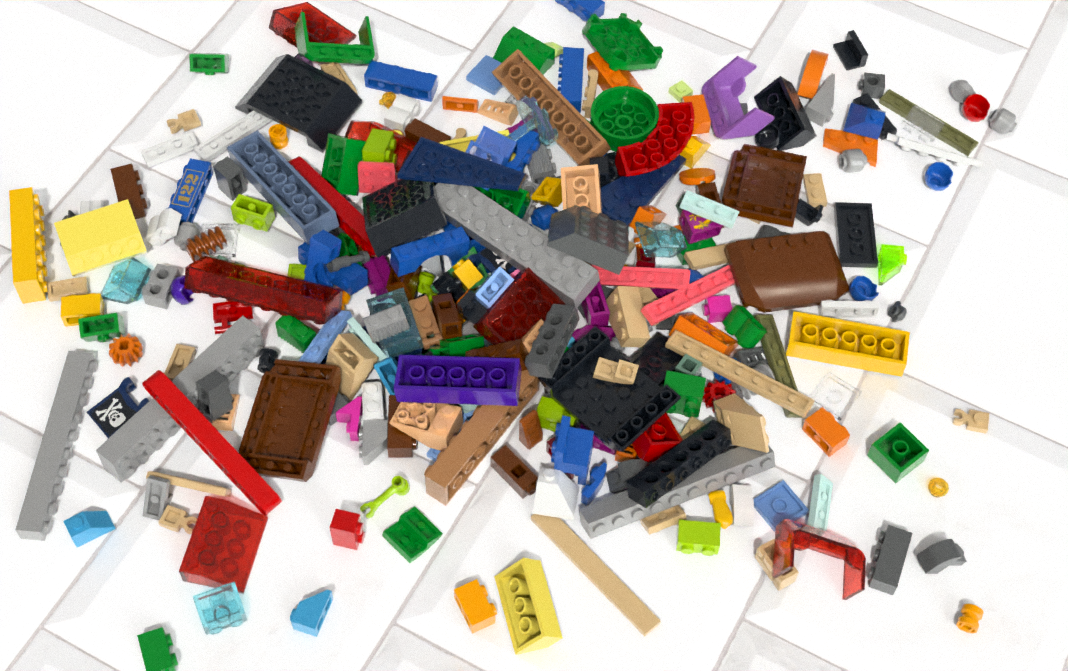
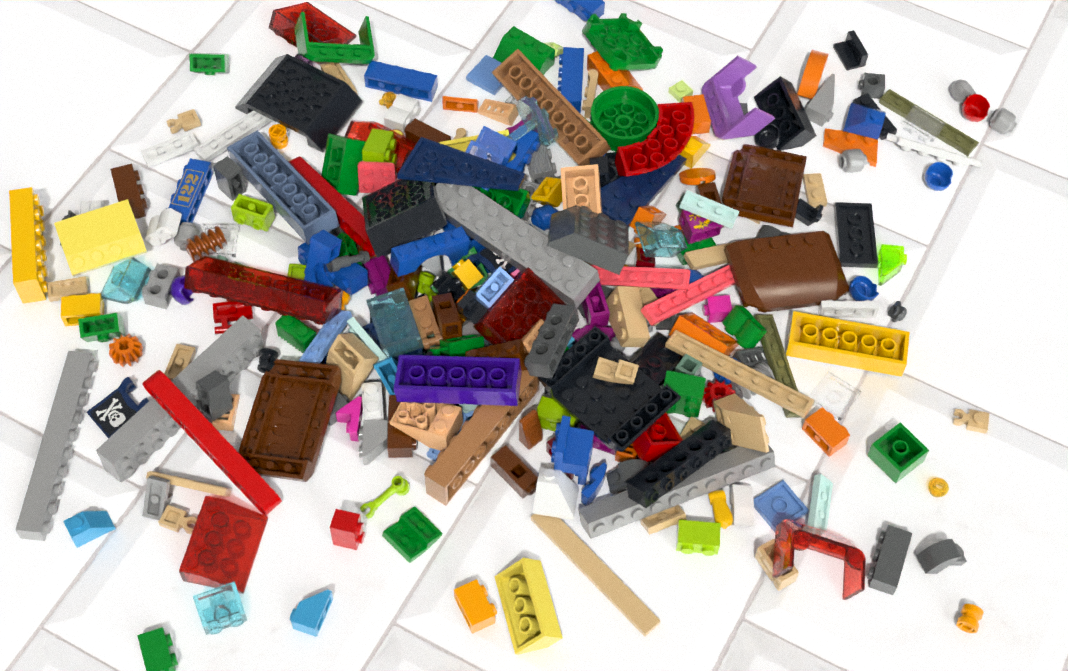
(386, 323): light grey brick -> none

